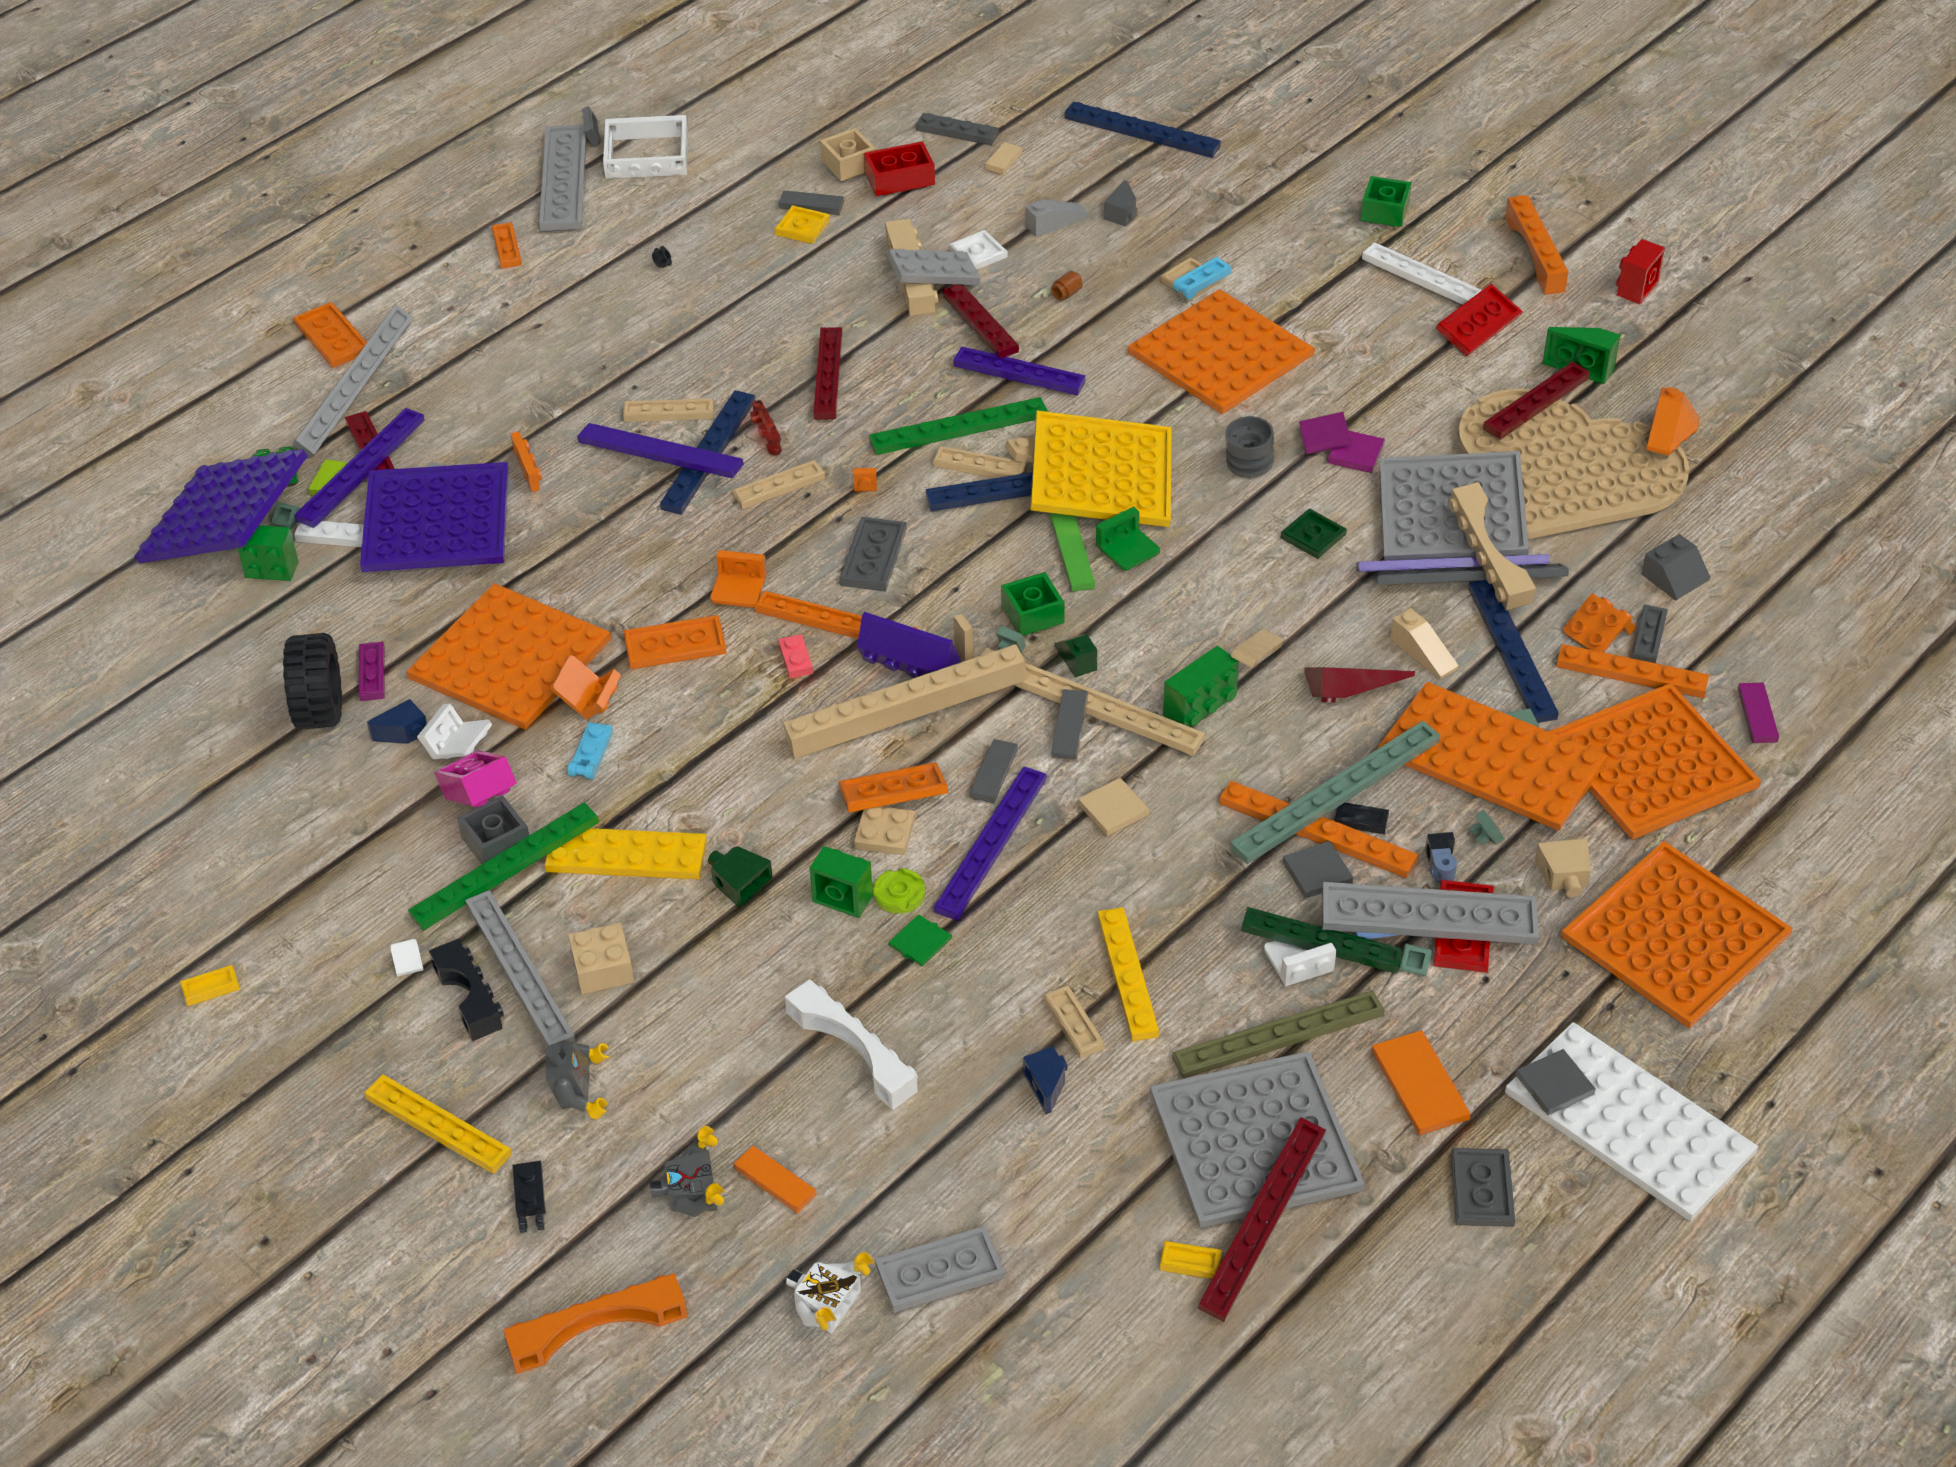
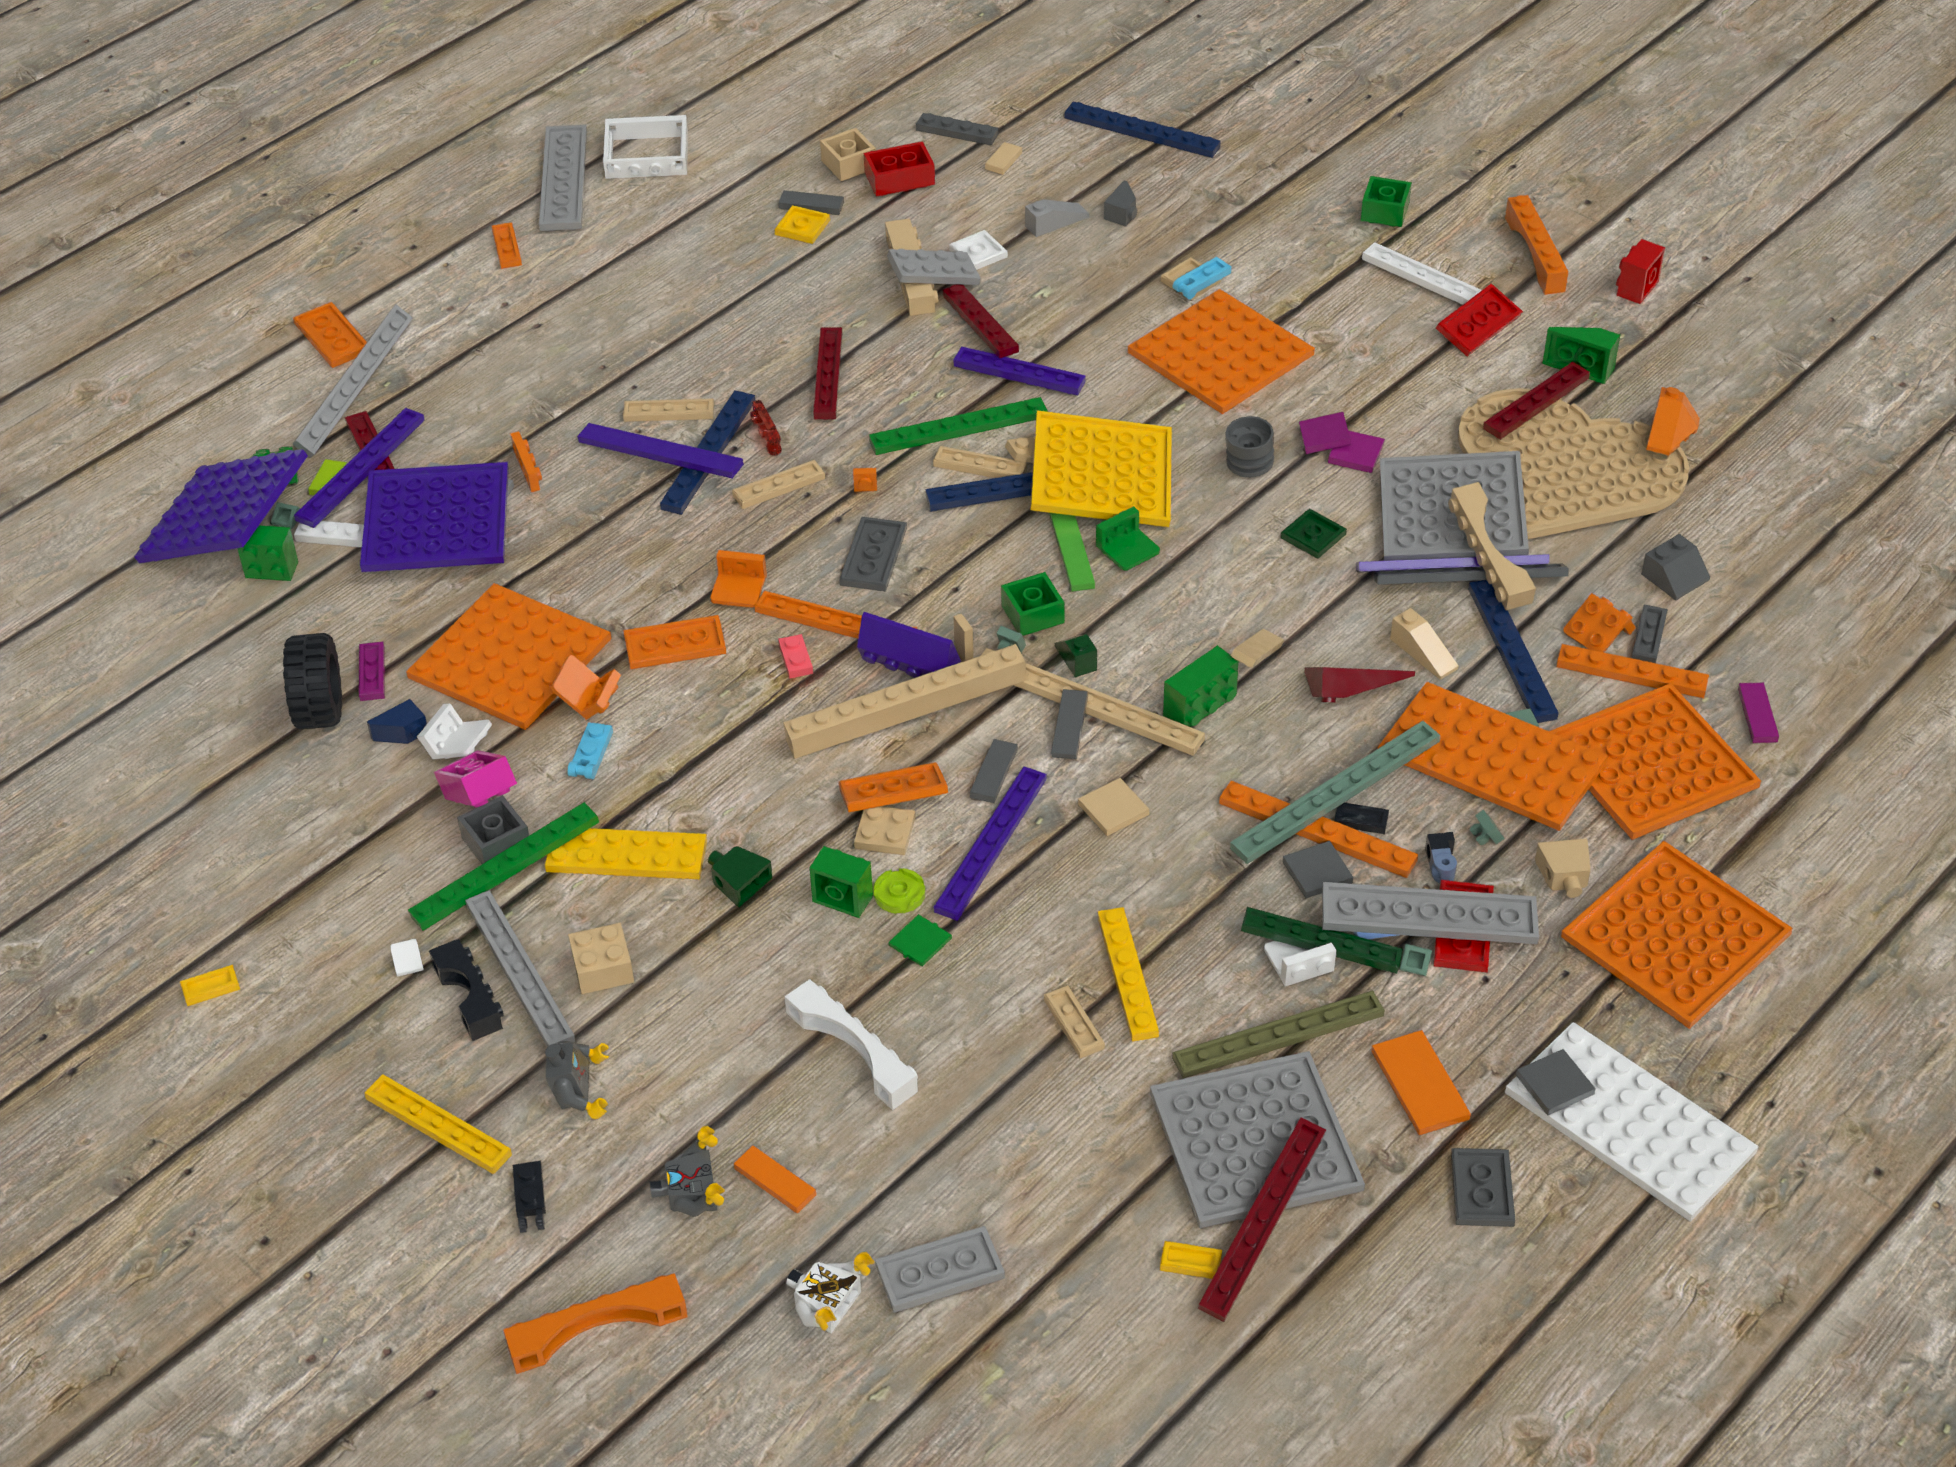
(591, 126): dark grey tile -> none
(661, 257): black plate -> none
(1045, 1076): dark blue slope -> none
(1066, 285): dark orange brick -> none

